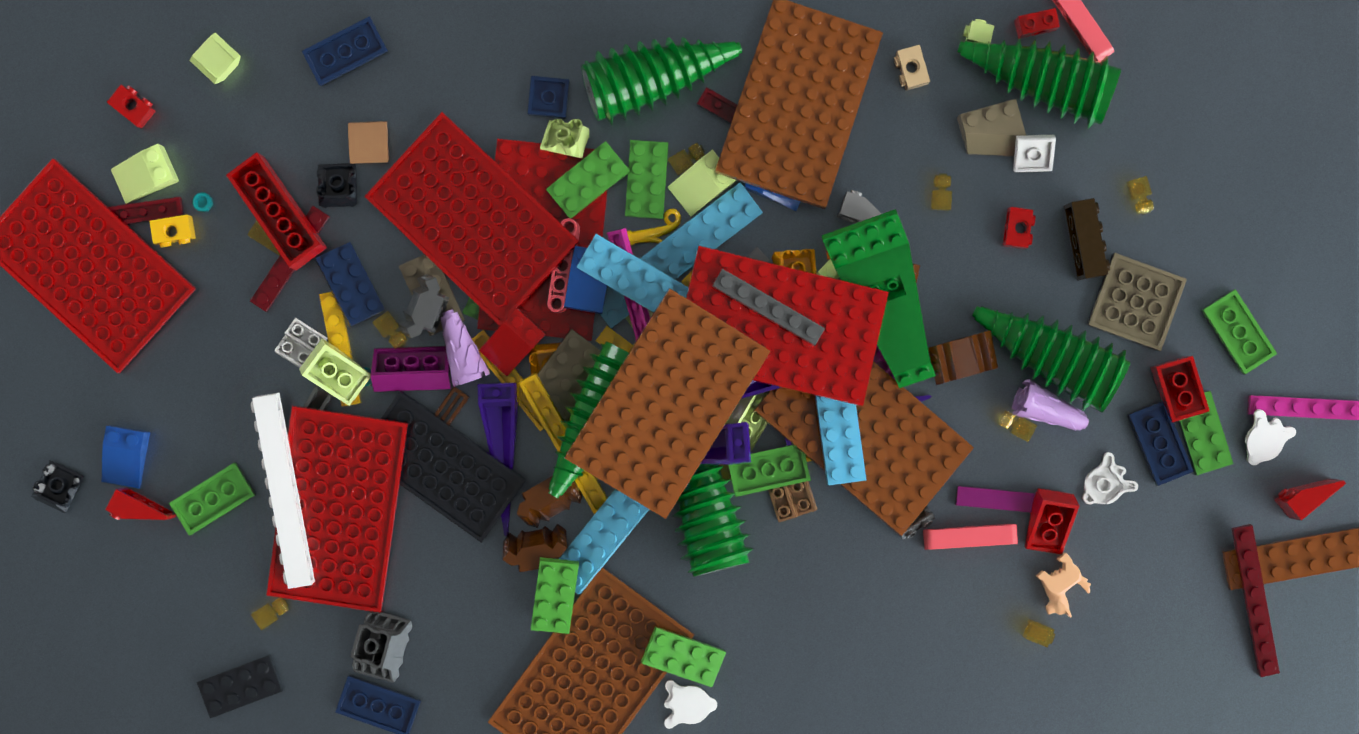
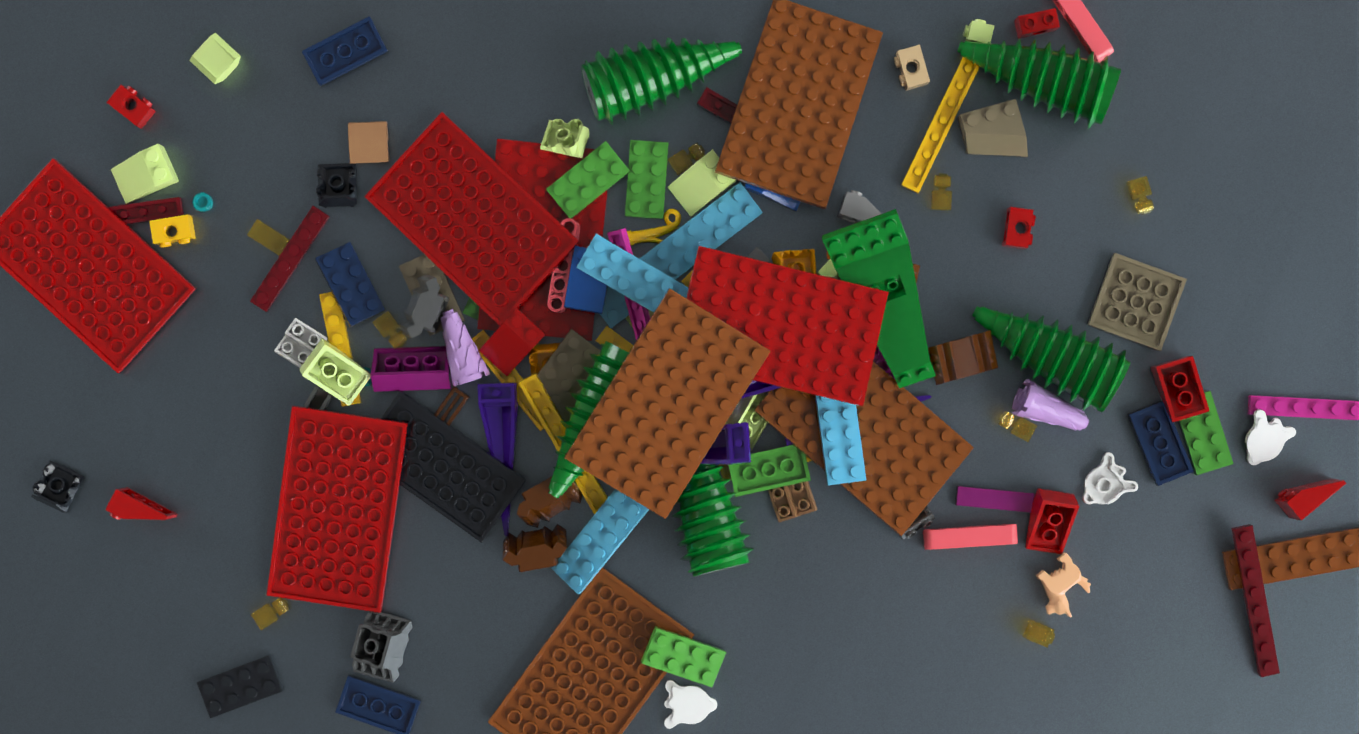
(124, 456): blue slope -> none
(212, 498): bright green plate -> none
(276, 211): red brick -> none
(283, 490): white brick -> none
(548, 97): dark blue plate -> none
(554, 595): bright green plate -> none
(768, 307): dark grey plate -> none
(940, 125): none -> yellow plate
(1034, 153): white tile -> none
(1086, 239): dark brown brick -> none
(1239, 332): bright green plate -> none

